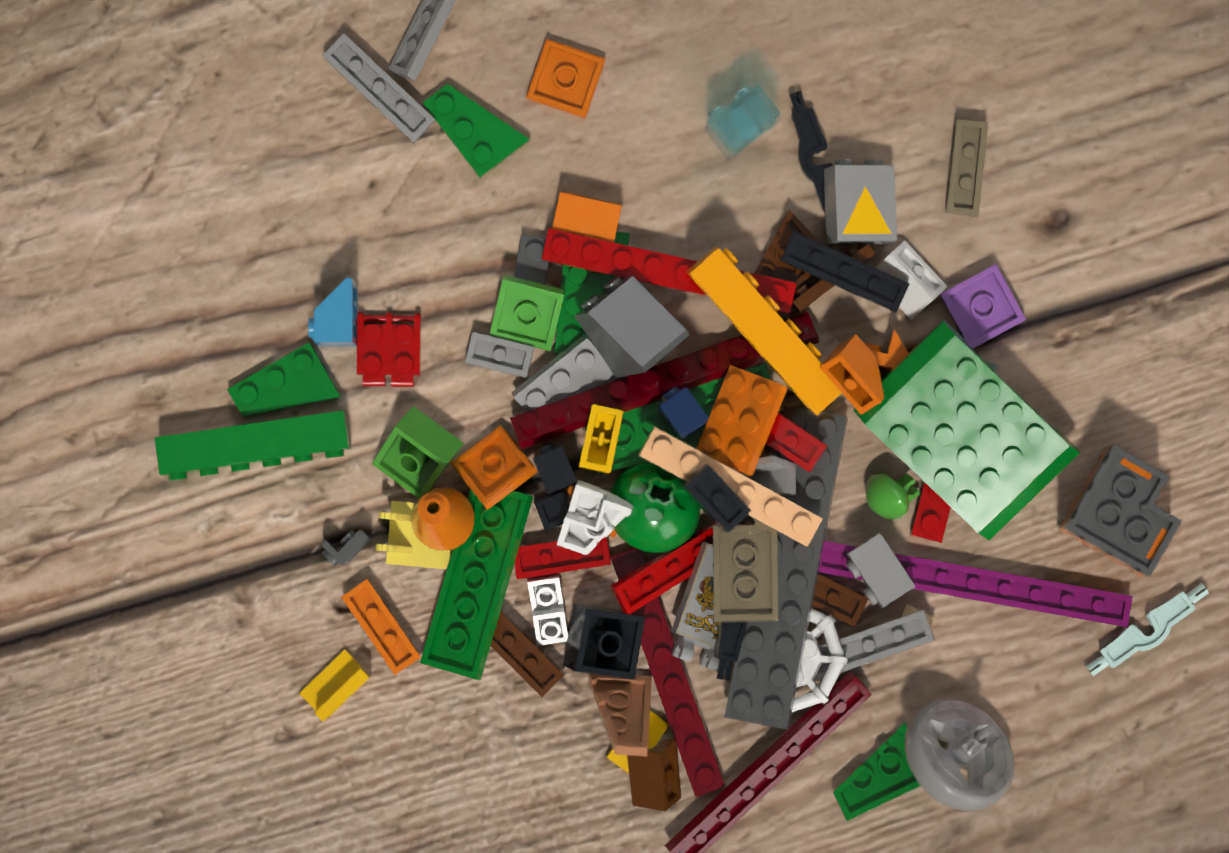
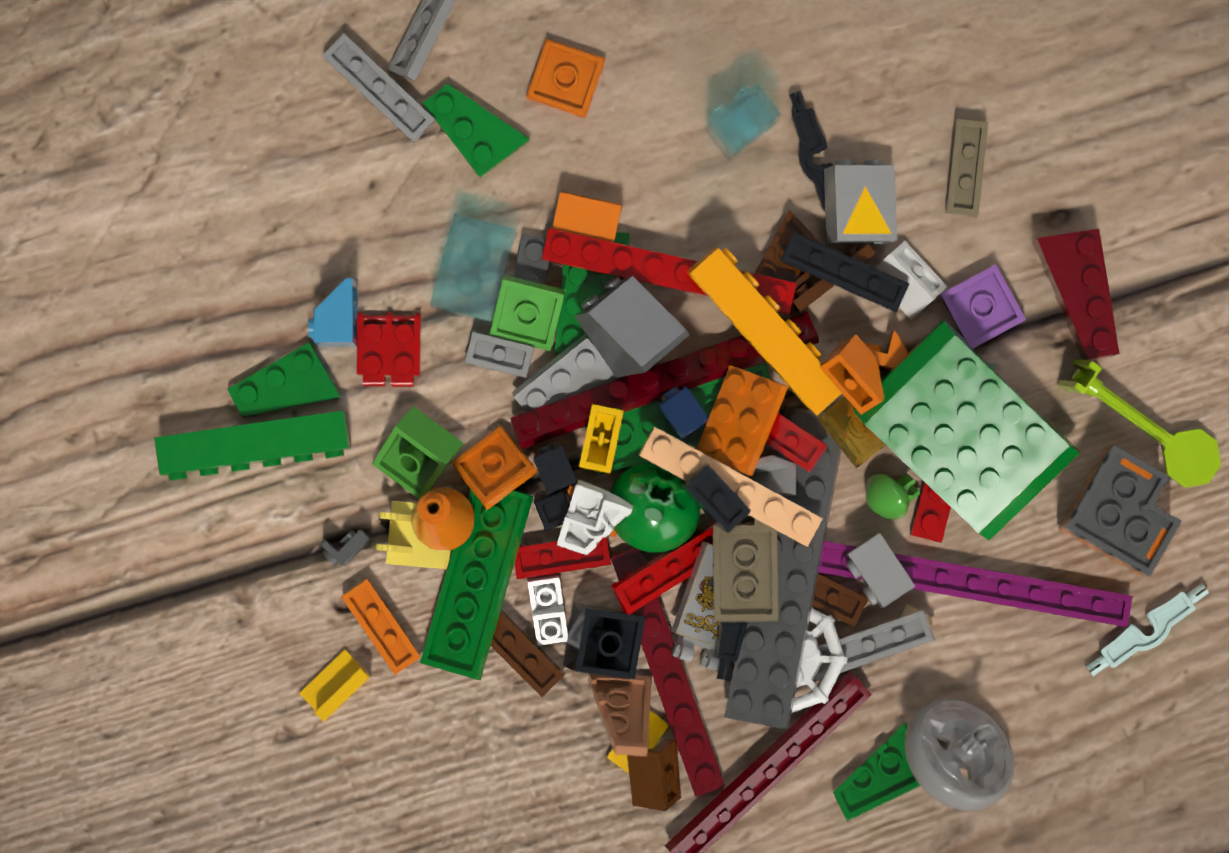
(473, 268): none -> clear light blue brick
(850, 432): none -> clear yellow tile
(1081, 288): none -> dark red wedge
(1188, 455): none -> lime piece

